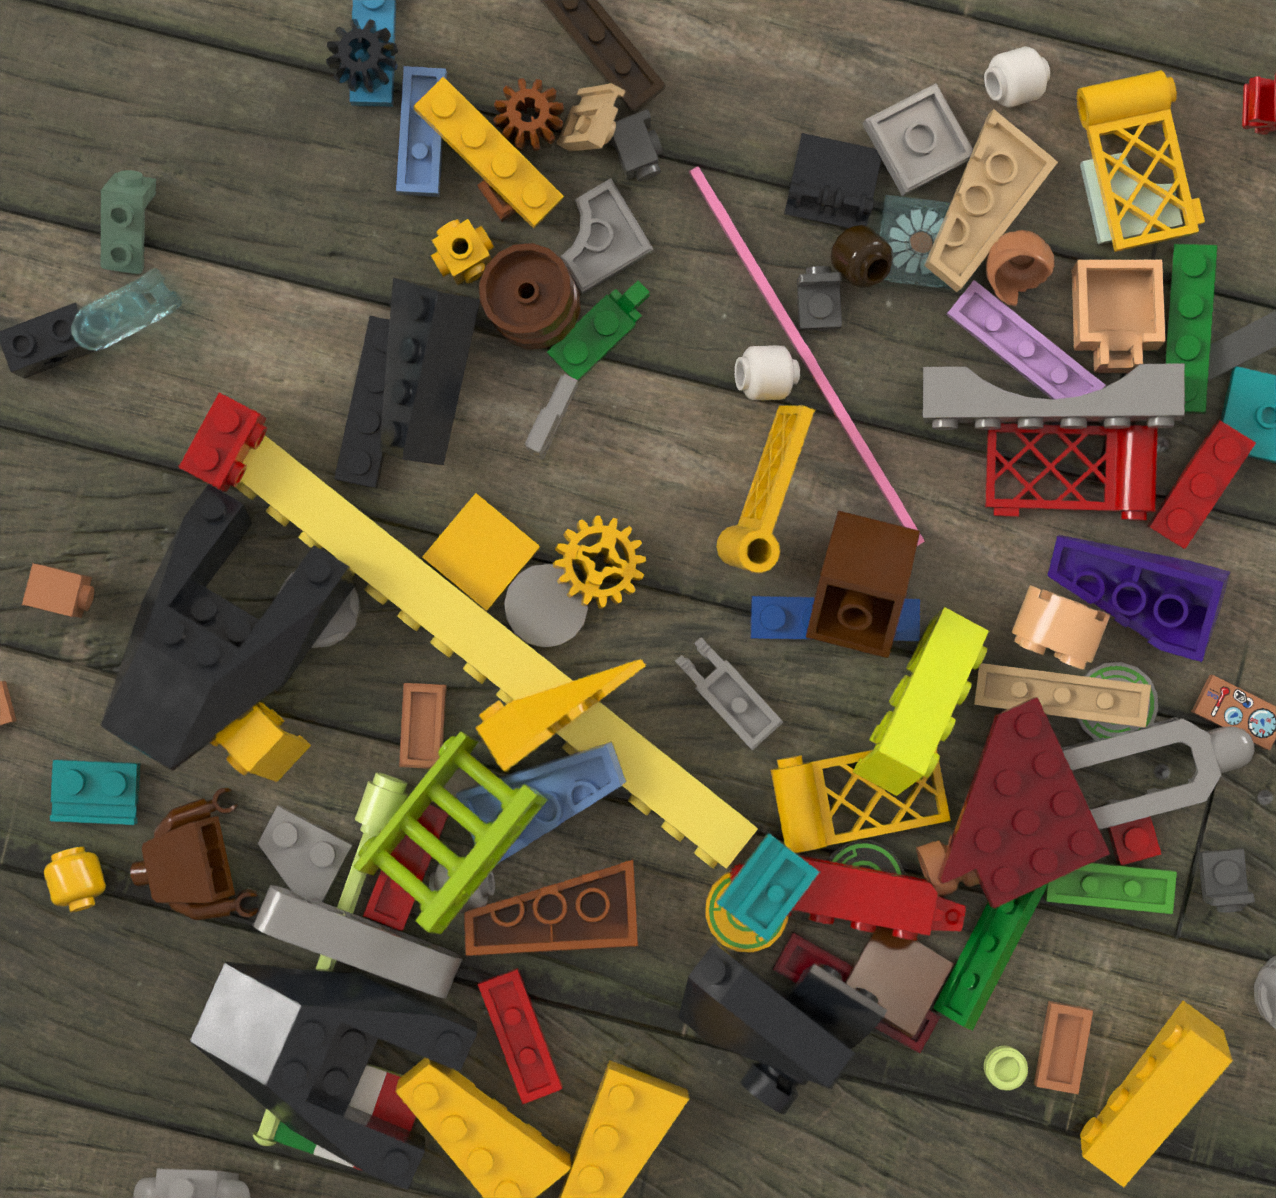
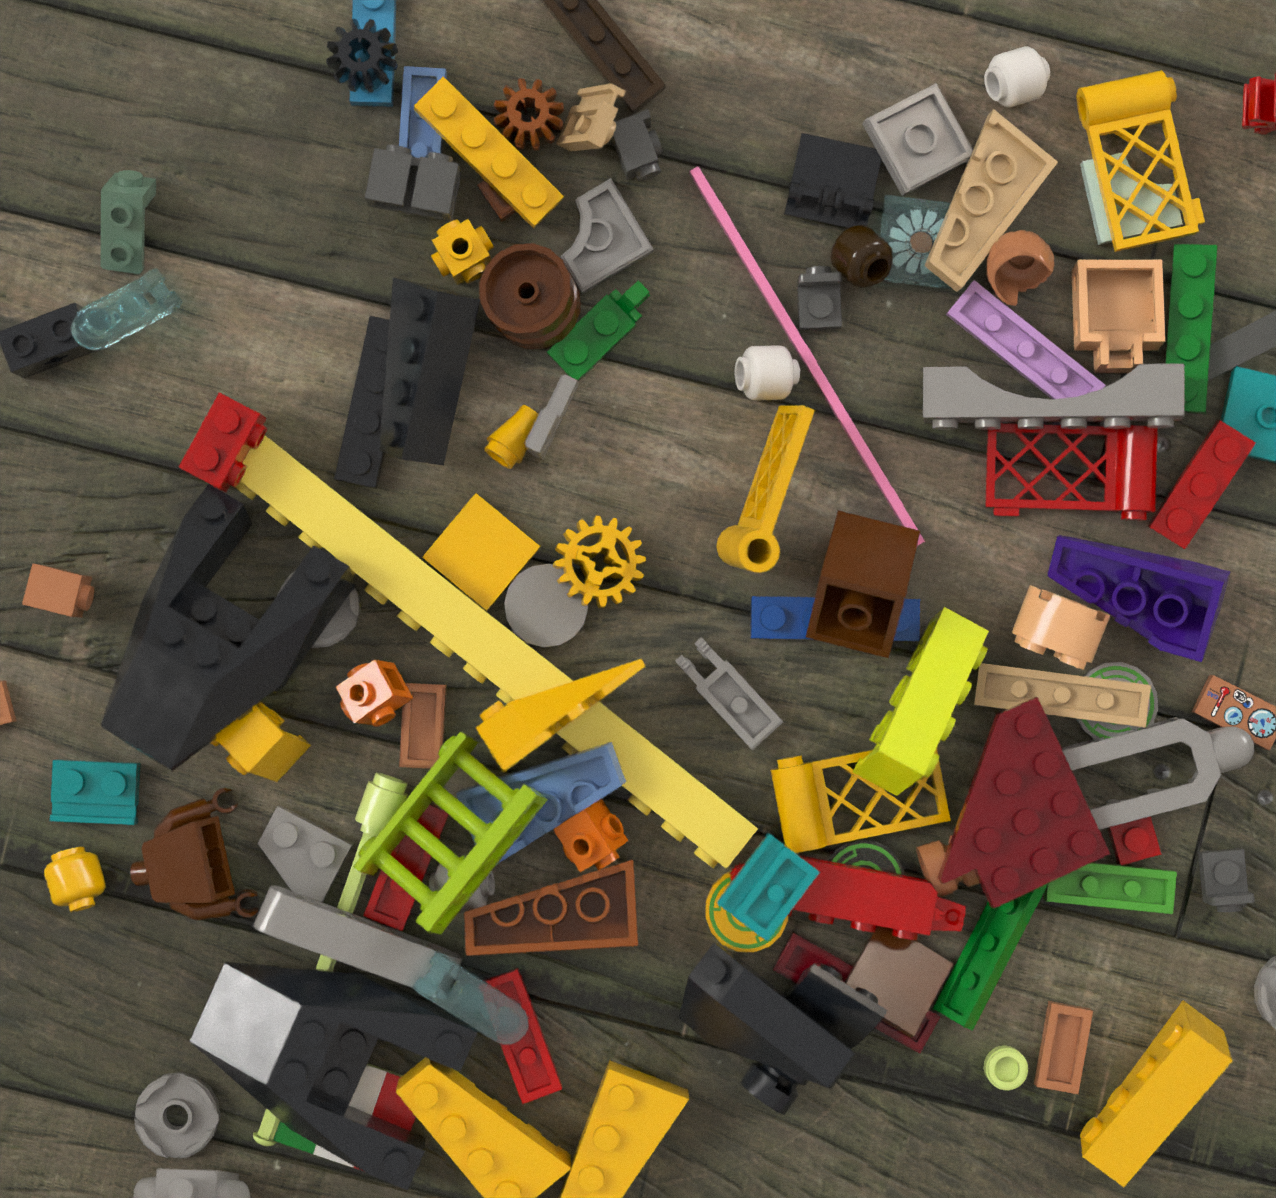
(181, 1090): none -> light grey tile
(373, 693): none -> orange brick
(413, 184): none -> dark grey piece
(473, 1001): none -> clear light blue plate
(508, 441): none -> yellow cone
(591, 837): none -> orange brick

